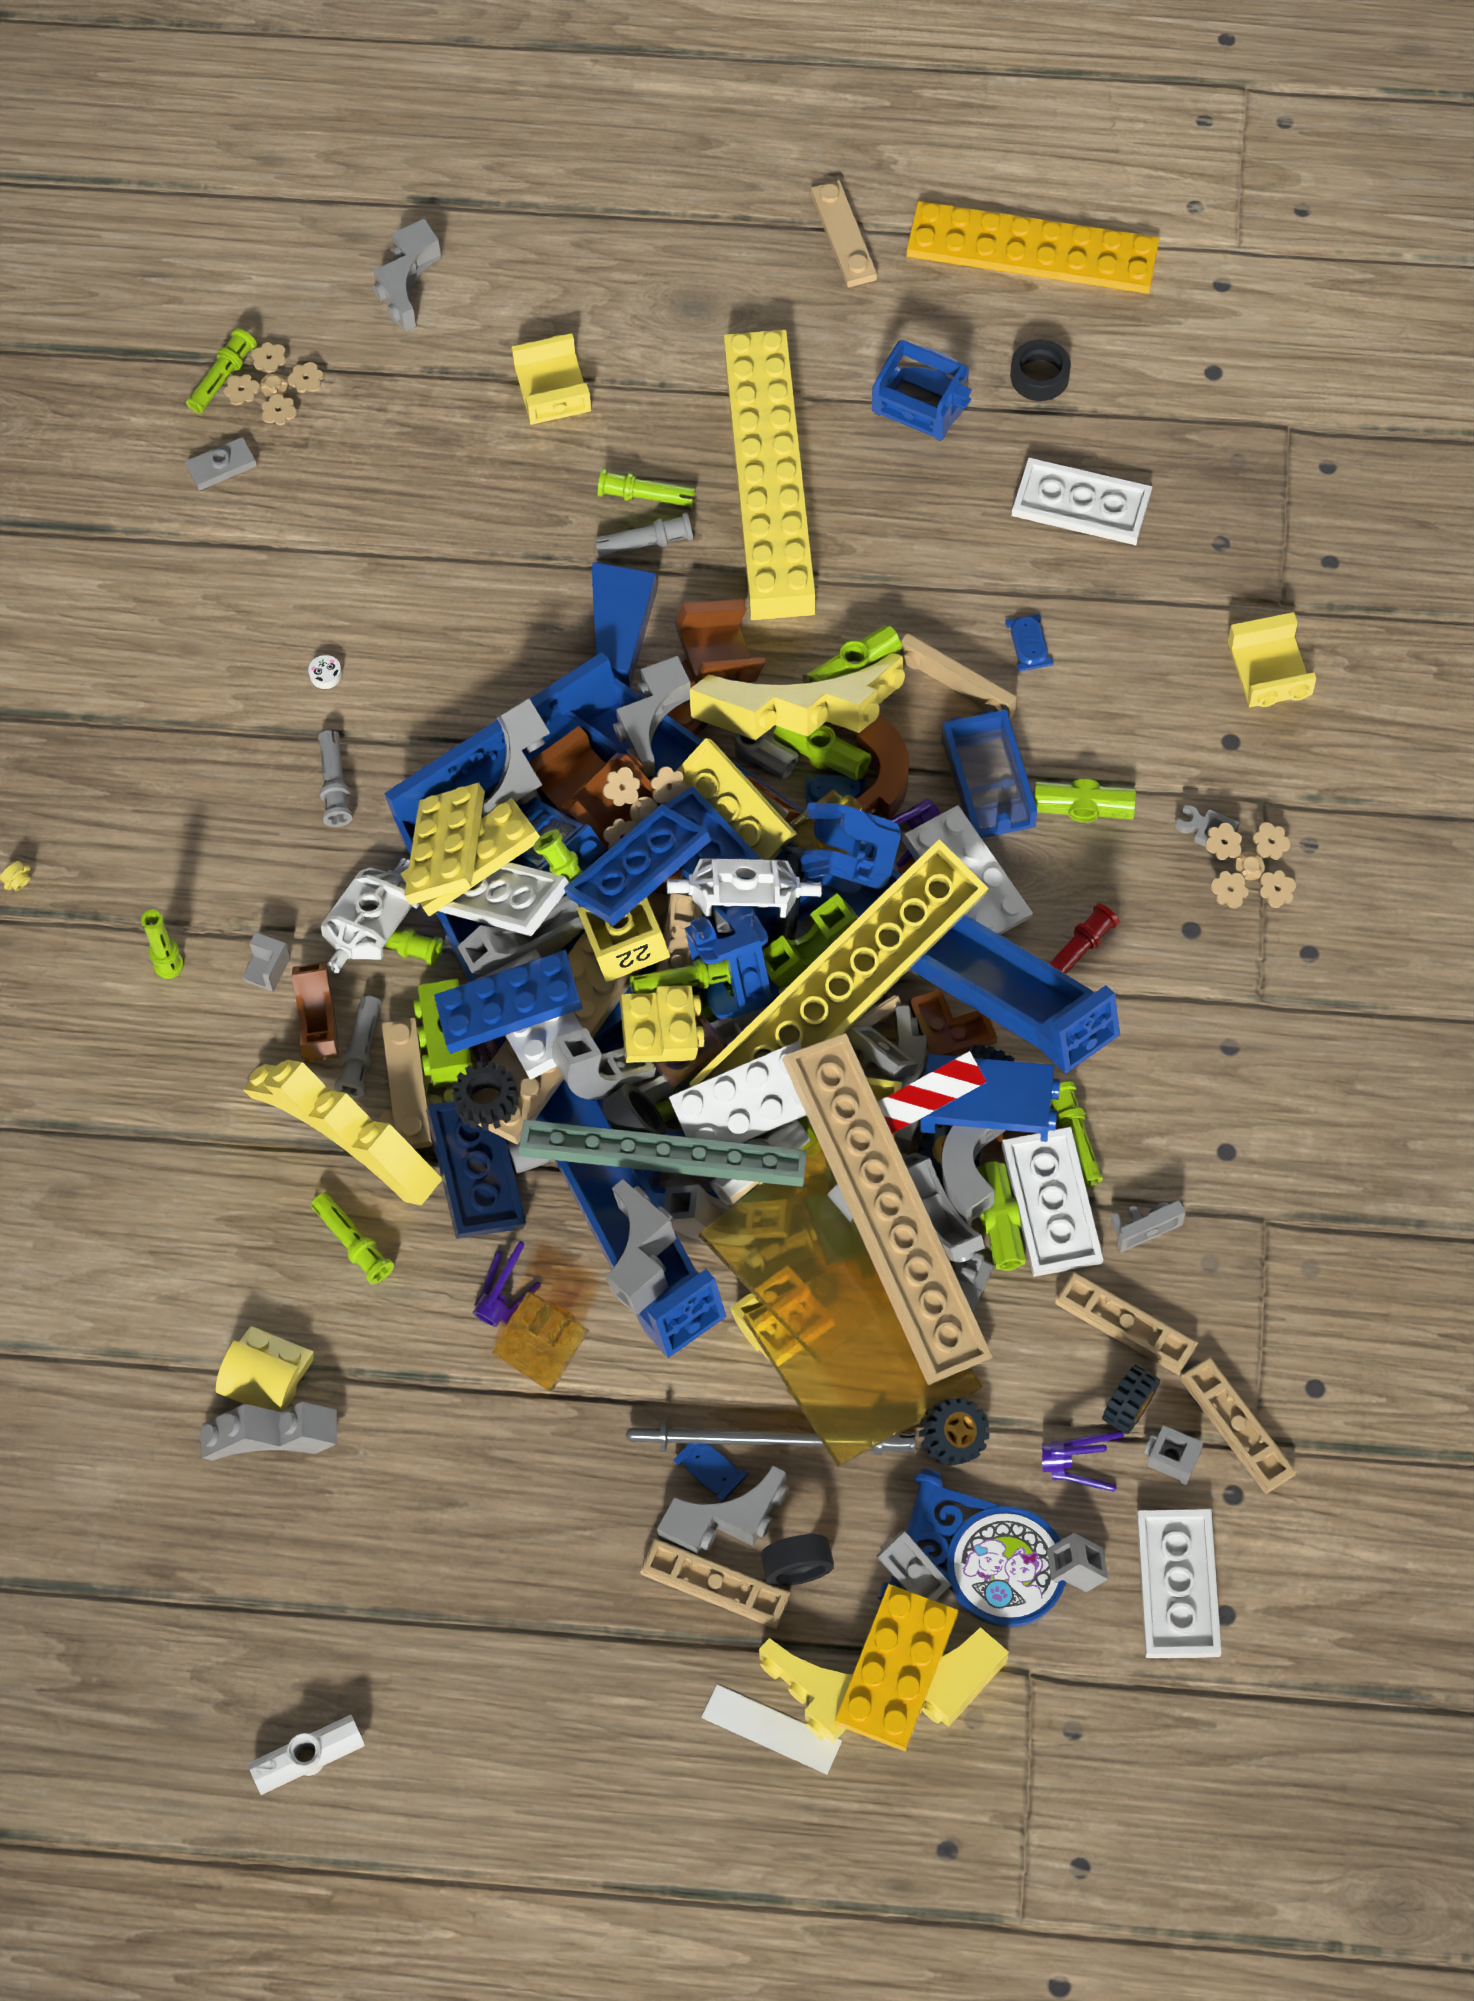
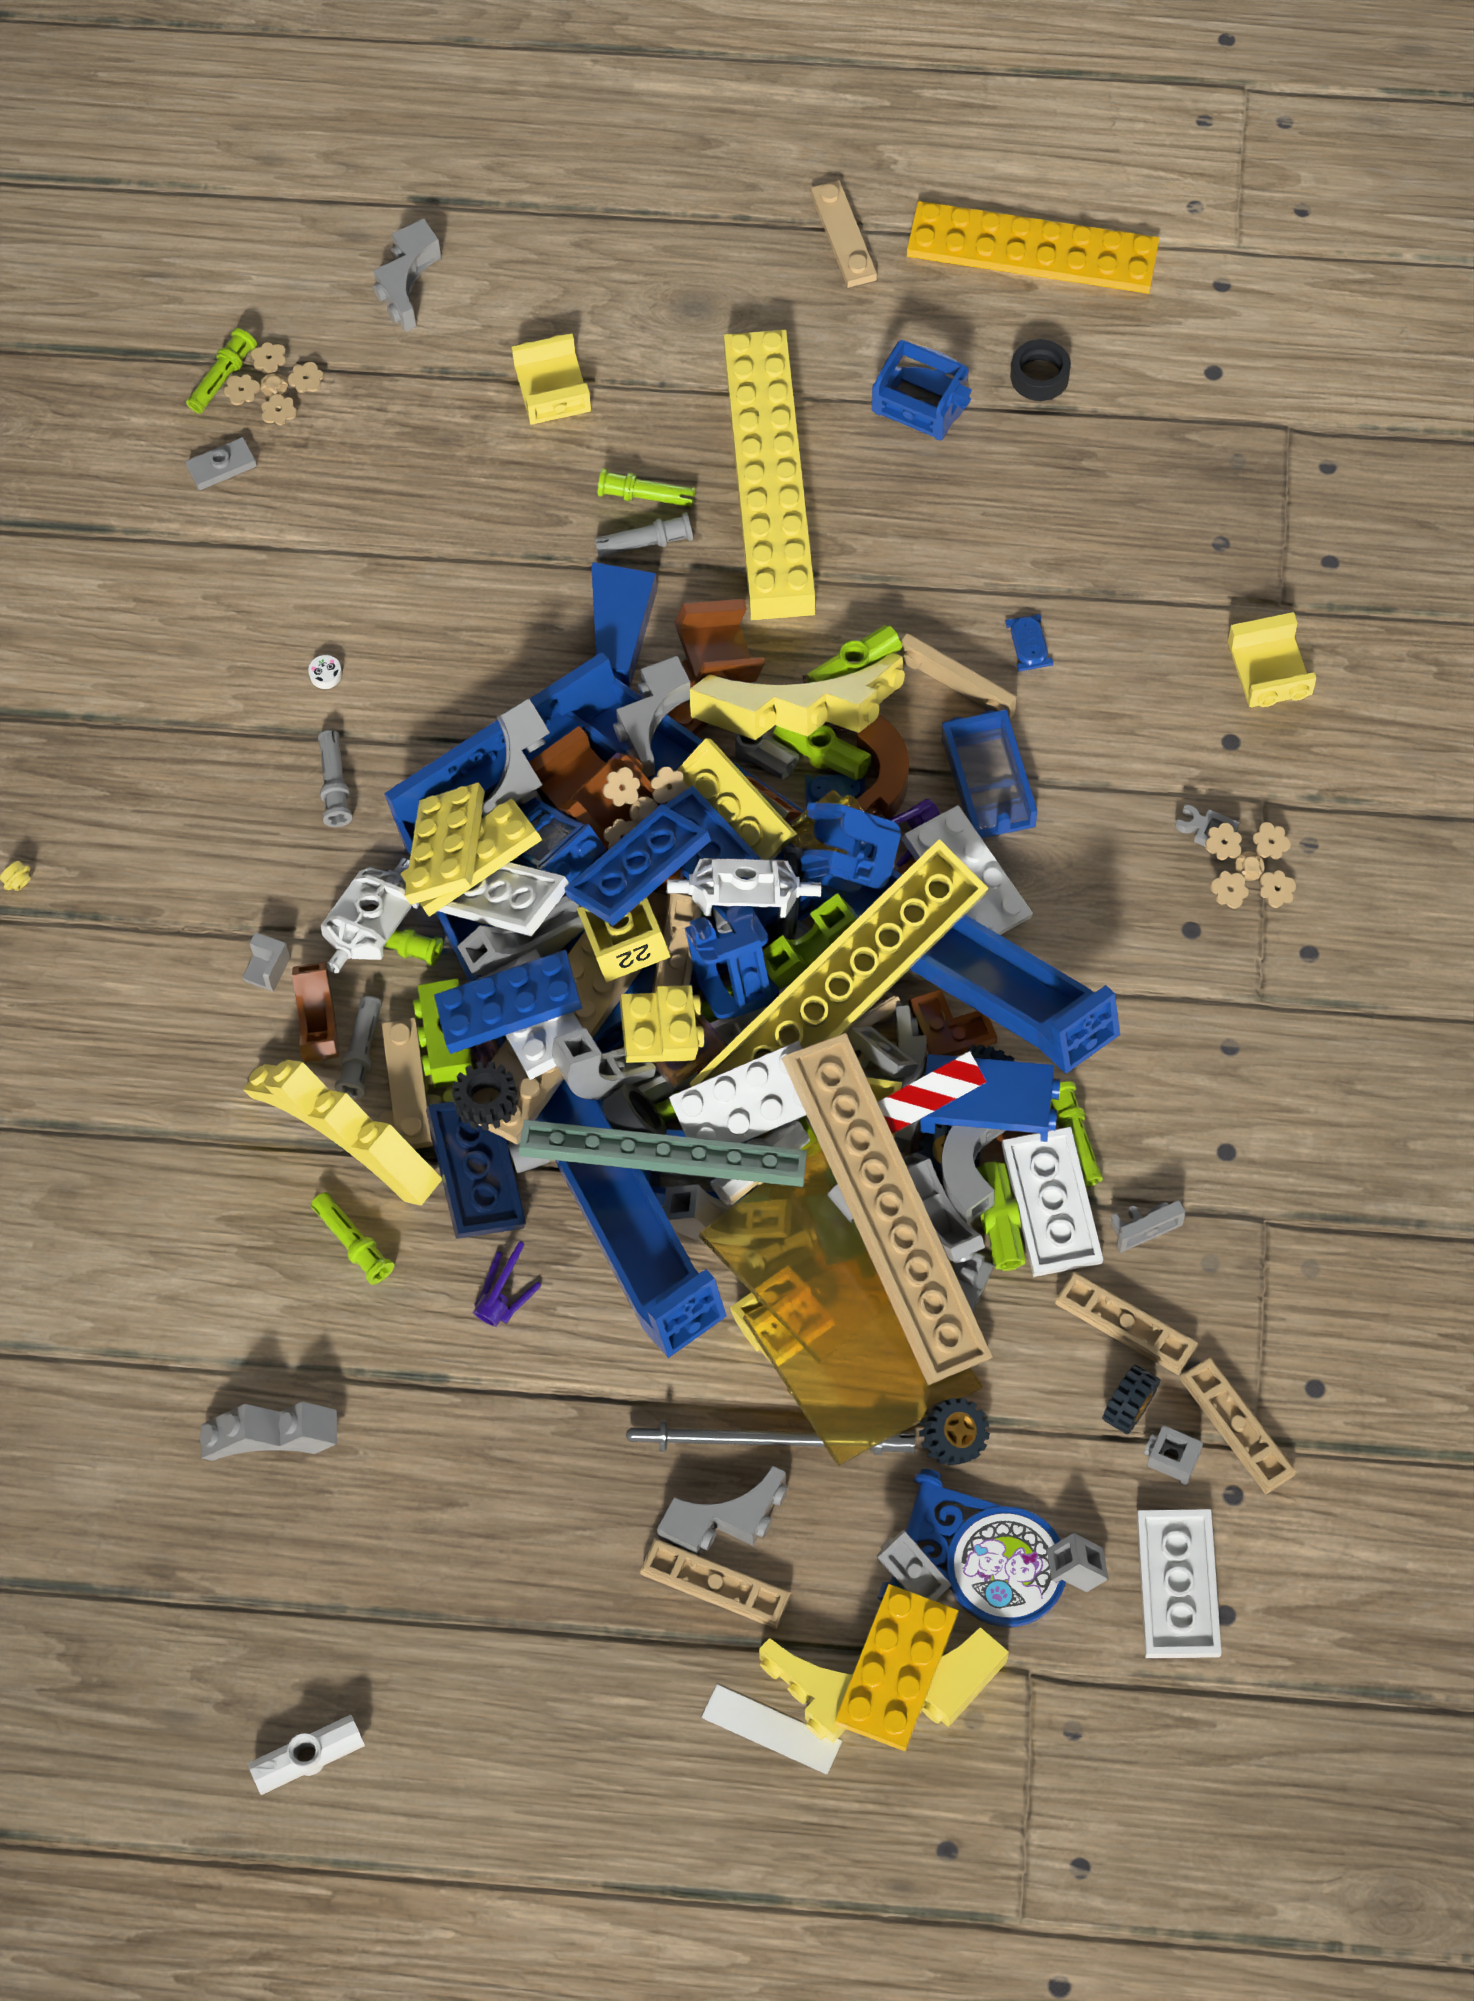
(162, 949): lime pin -> none
(263, 1370): light yellow brick -> none
(540, 1340): clear yellow plate -> none
(557, 855): lime pin -> none
(639, 1273): light grey arch -> none
(697, 974): lime pin -> none
(711, 1469): blue piece -> none
(797, 1560): black tyre -> none
(1058, 1456): dark purple plant -> none
(1082, 501): white plate -> none
(1085, 800): lime piece -> none
(1085, 937): red pin -> none

